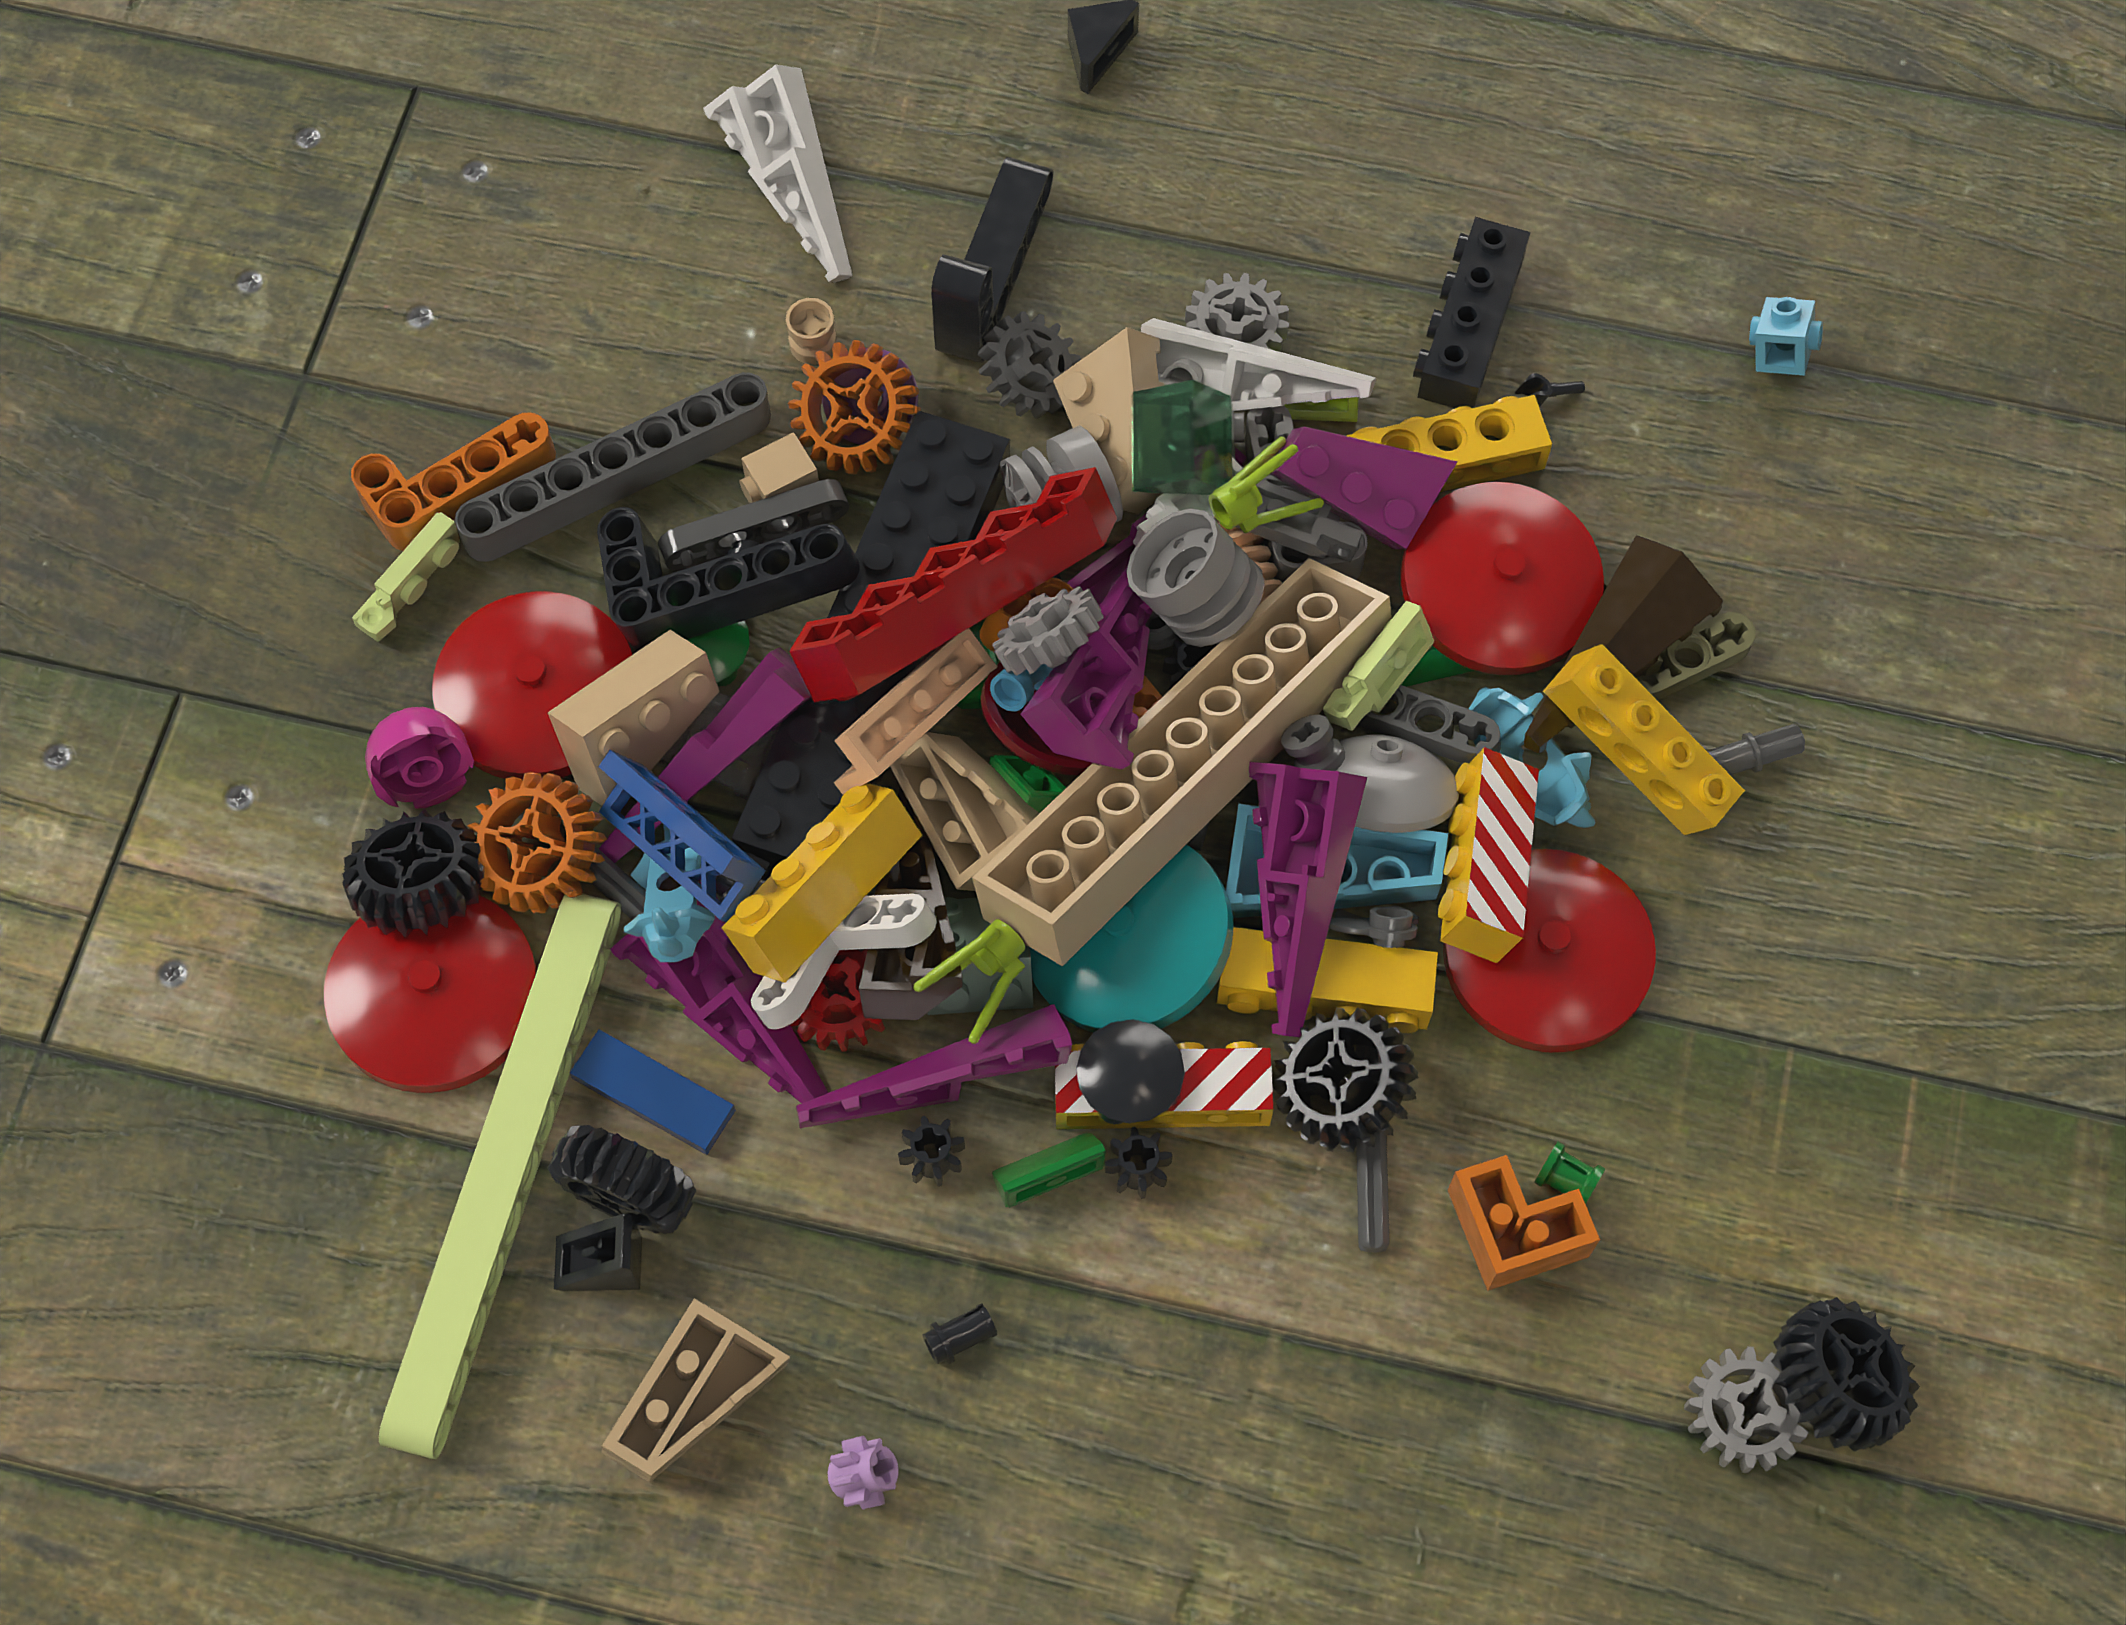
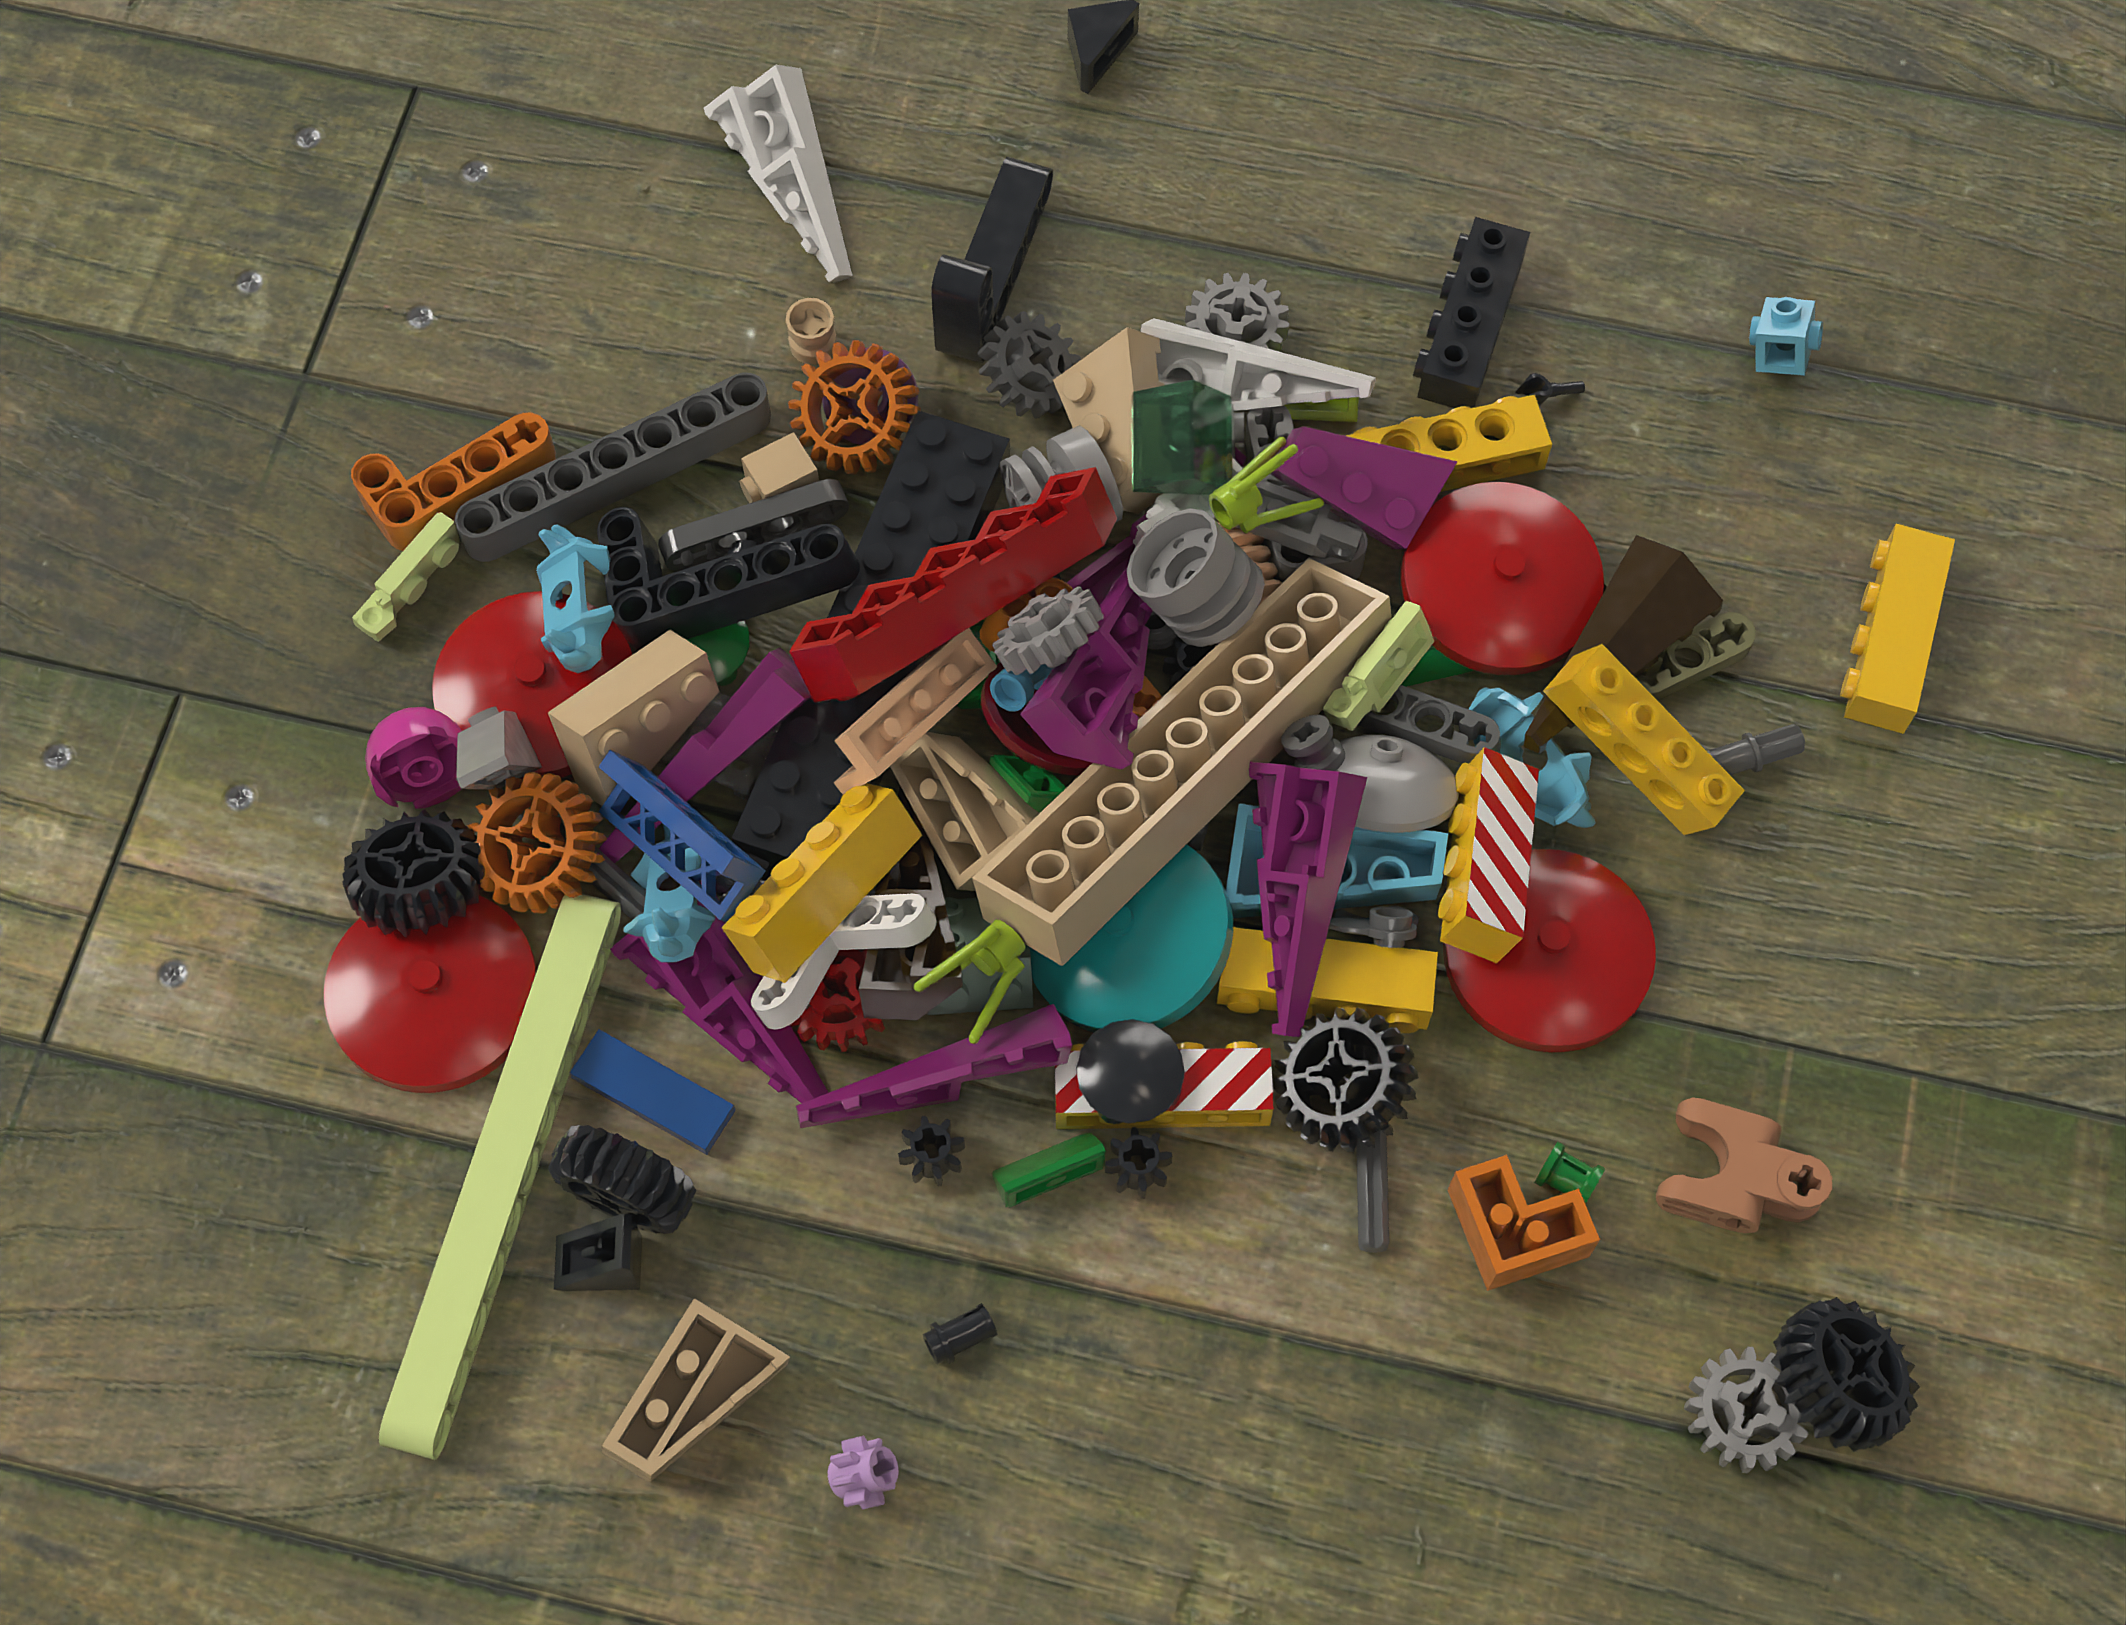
(493, 750): none -> light grey slope
(573, 630): none -> medium azure piece
(1752, 1173): none -> nougat piece
(1898, 628): none -> yellow brick

